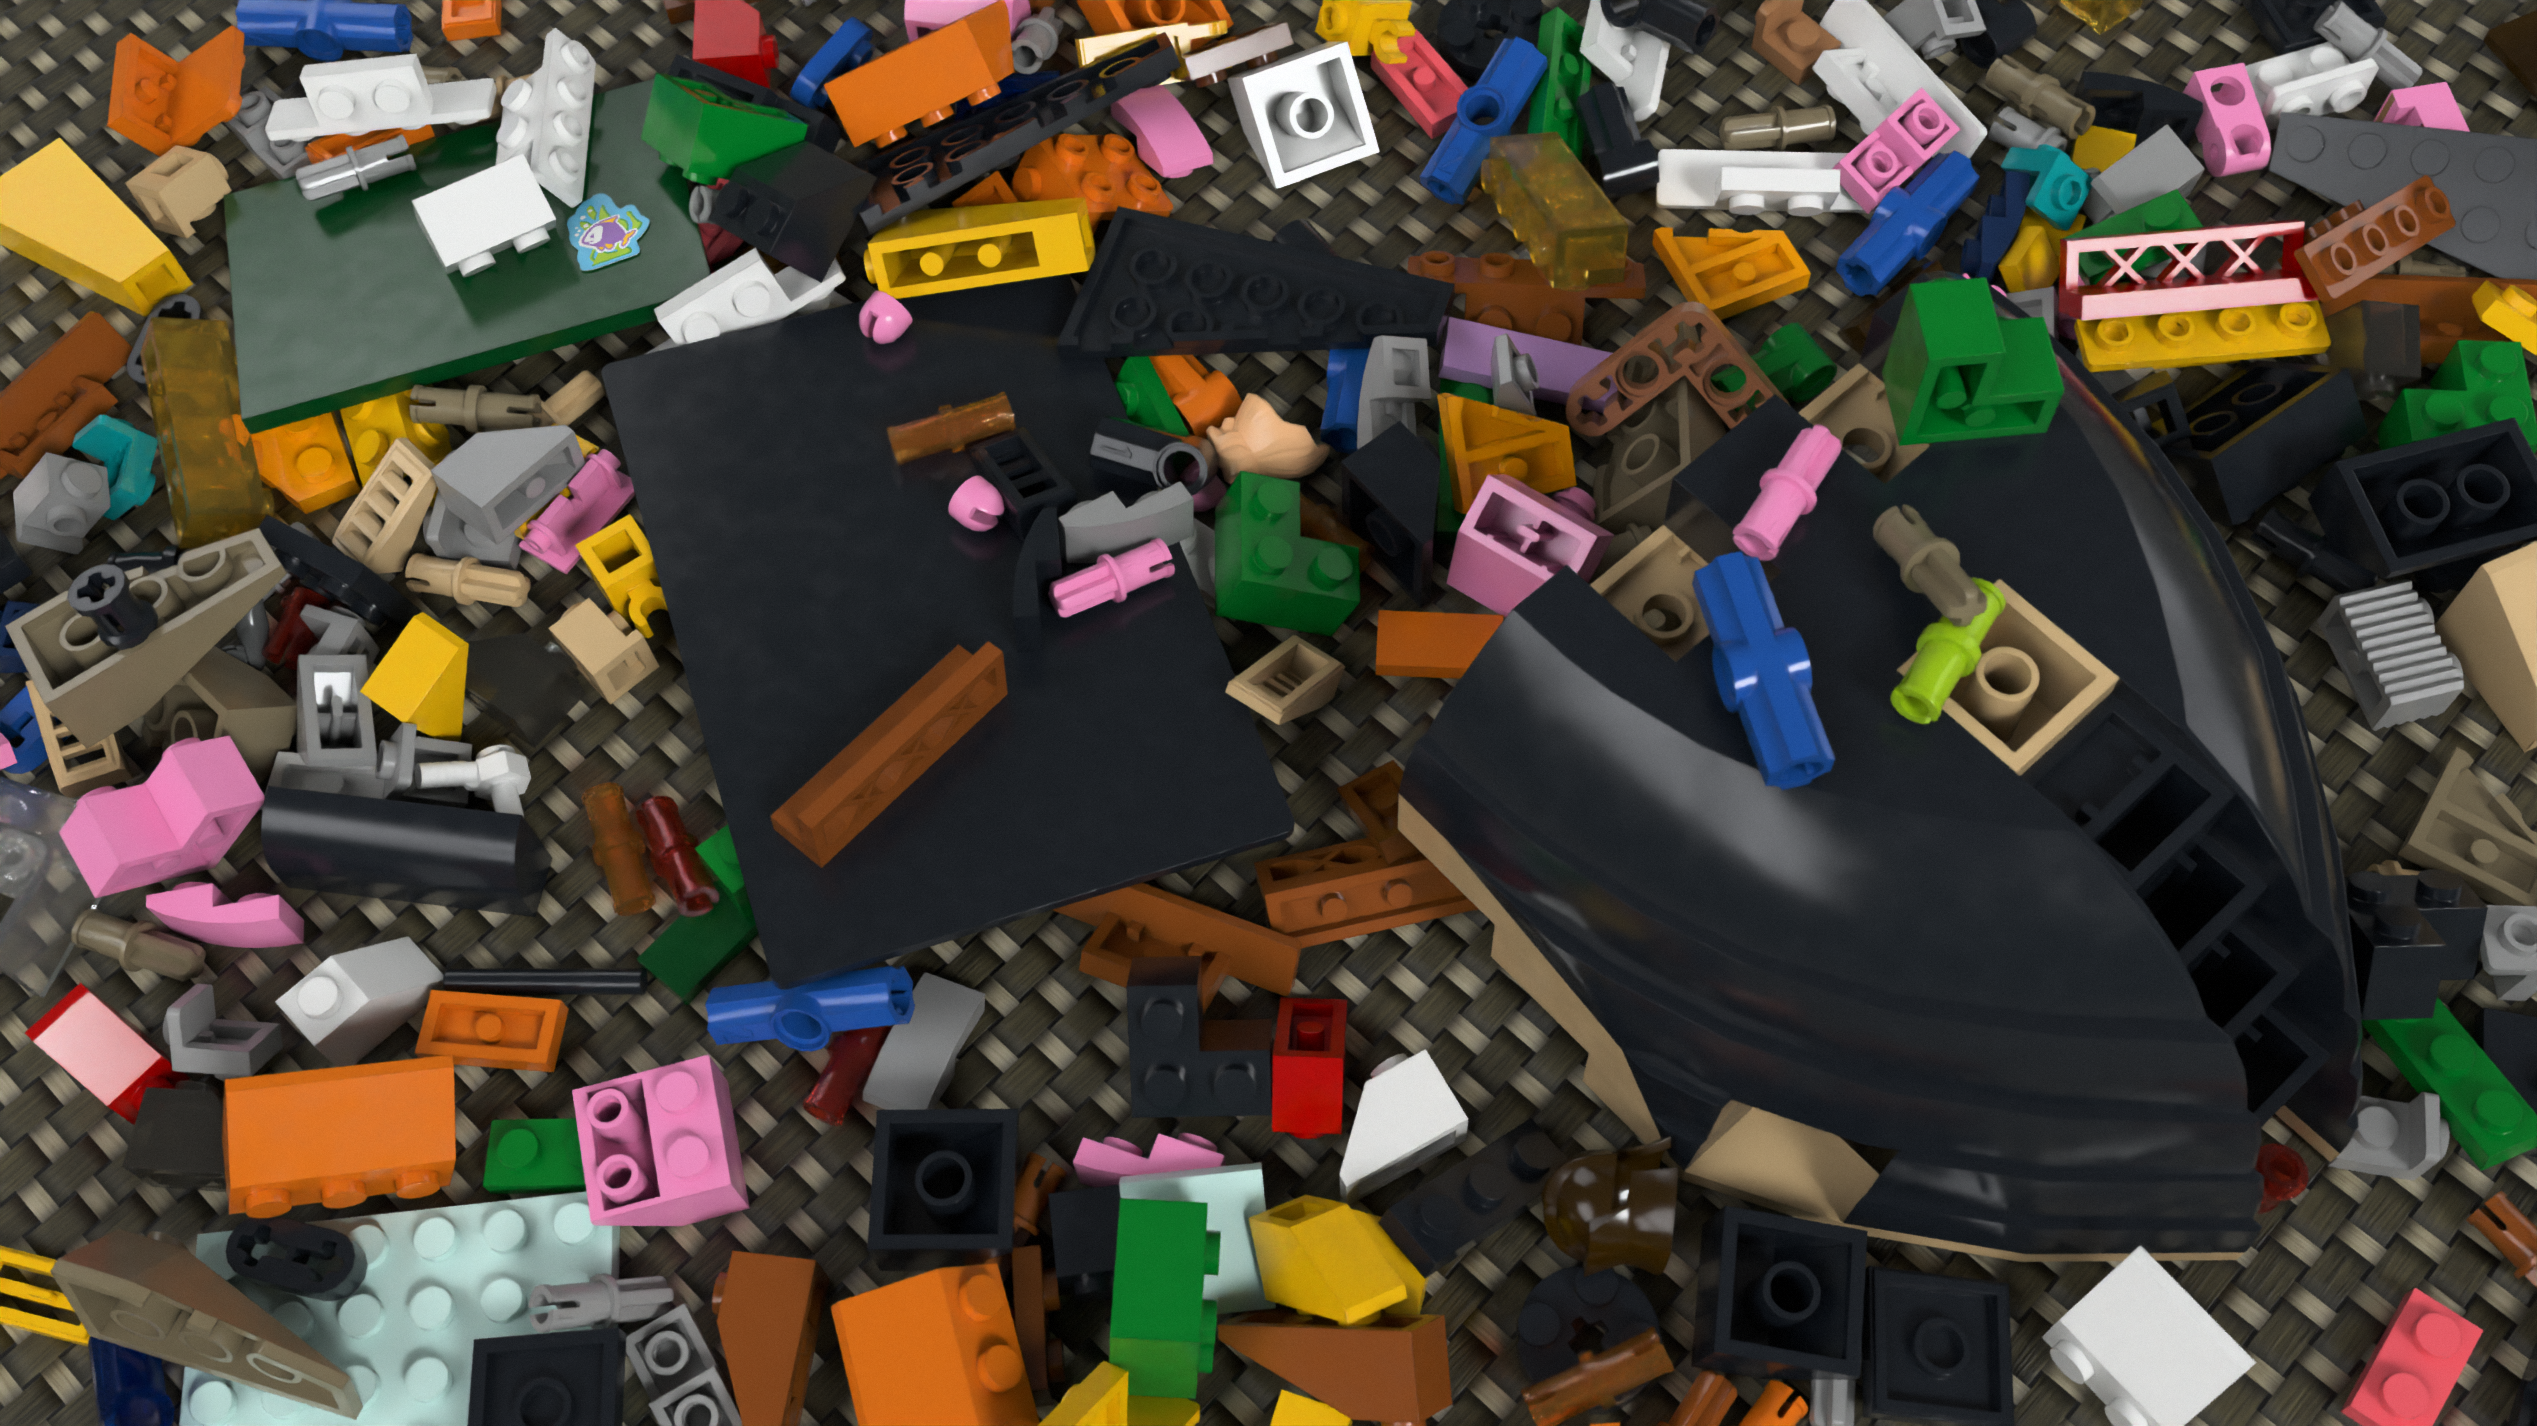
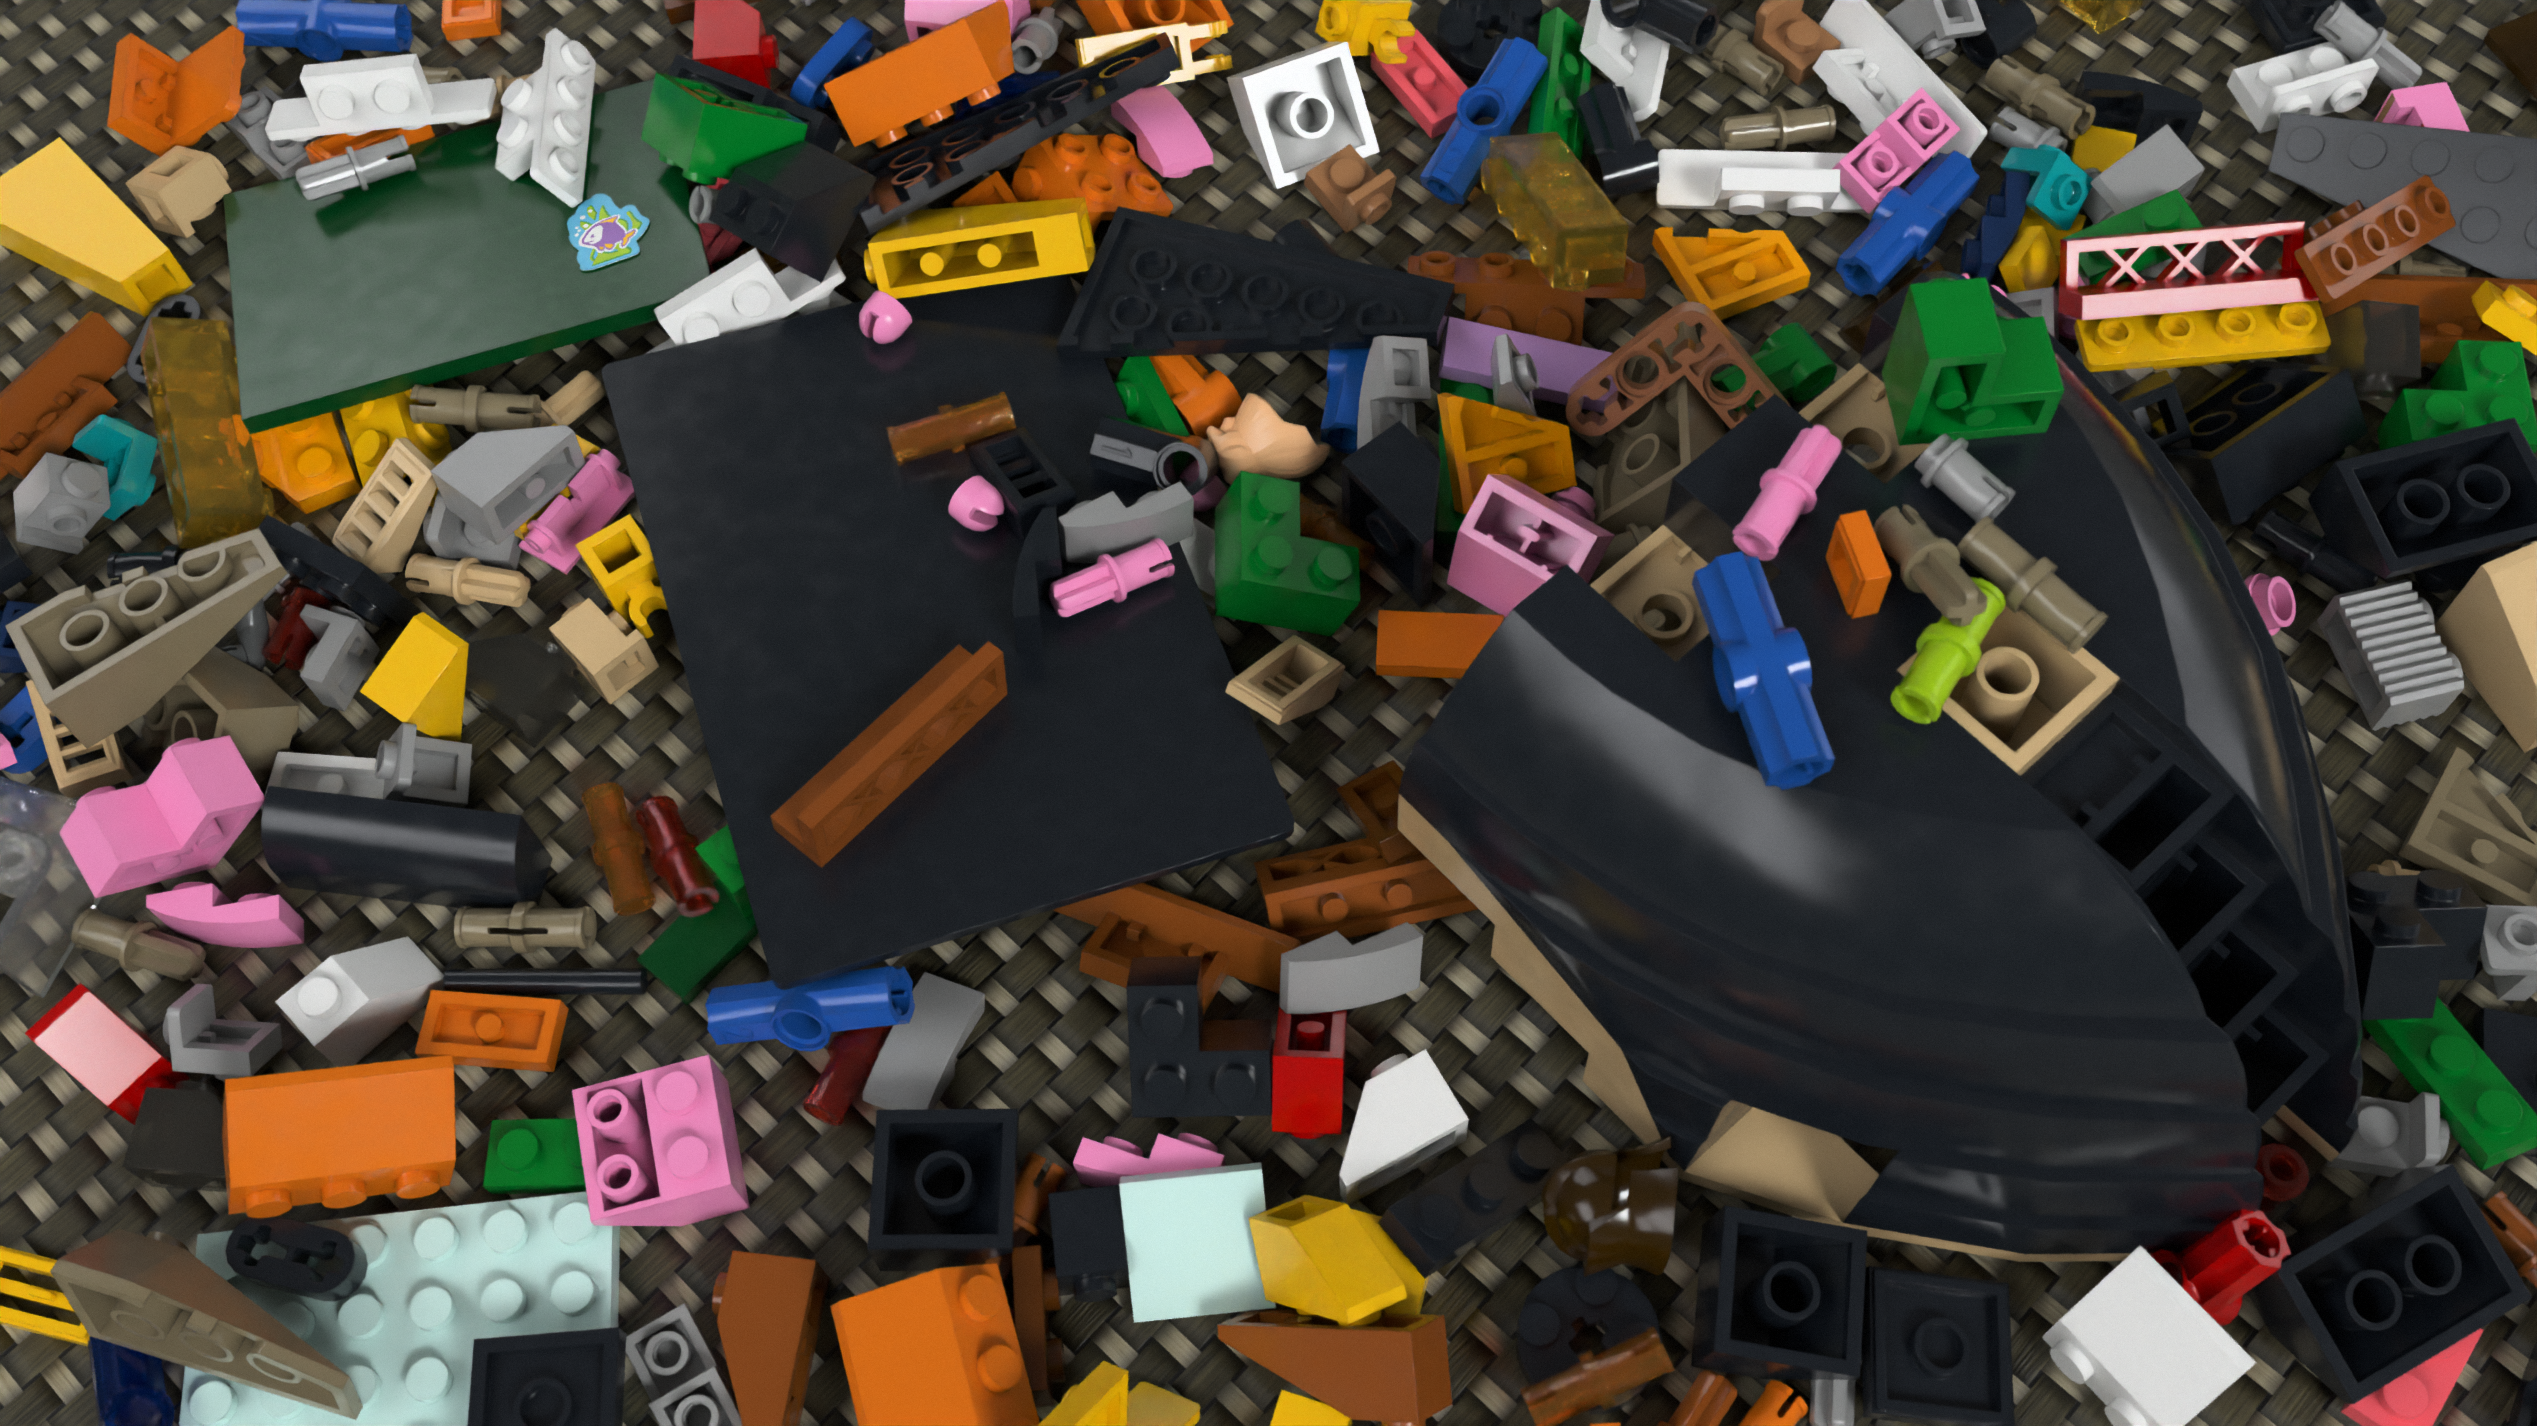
(112, 606): black bush -> none
(332, 713): light grey slope -> none
(485, 216): white slope -> none
(494, 776): white piece -> none
(525, 927): none -> dark tan pin
(600, 1302): light grey axle -> none
(1158, 1313): green brick -> none
(1254, 47): plate -> none
(1343, 976): none -> light grey slope
(1351, 189): none -> medium nougat bracket
(1733, 53): none -> dark tan pin
(1858, 564): none -> orange tile
(1963, 478): none -> light grey pin
(2030, 585): none -> dark tan pin
(2227, 1262): none -> red piece
(2231, 121): bright pink leg -> none
(2273, 599): none -> bright pink plate
(2388, 1282): none -> black slope

